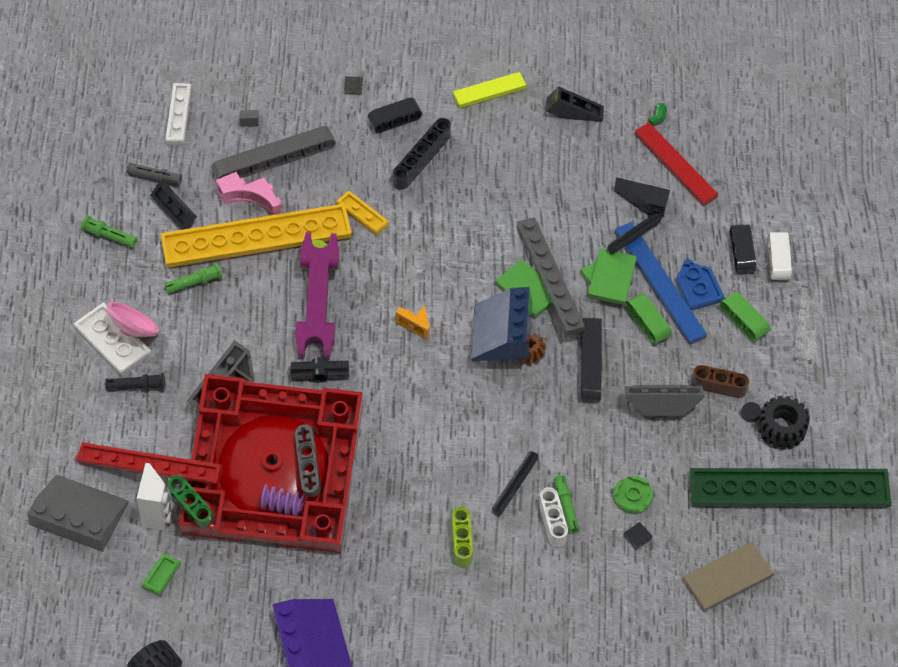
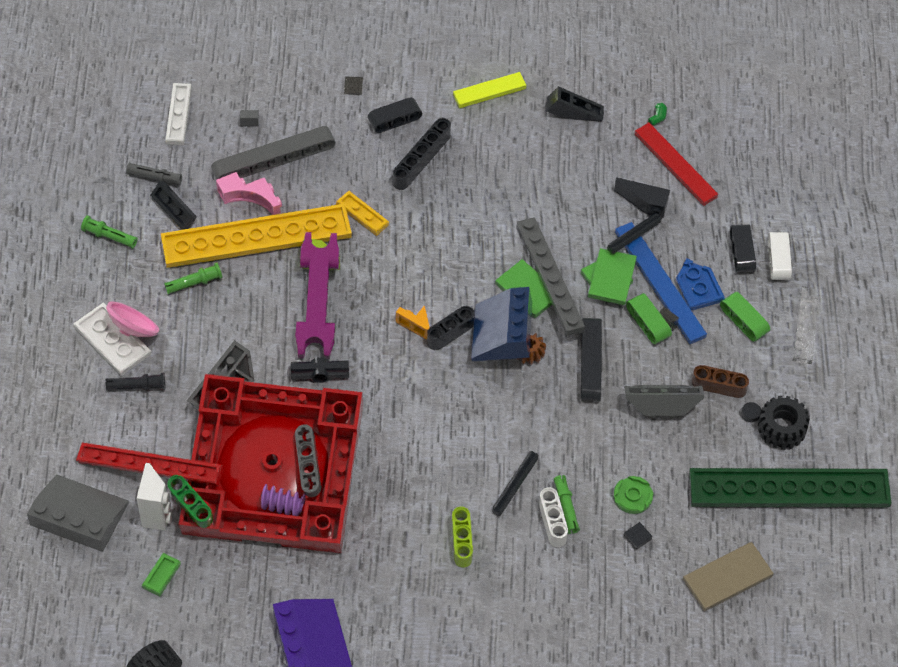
(446, 335): none -> black beam
(670, 318): none -> clear smoke tile

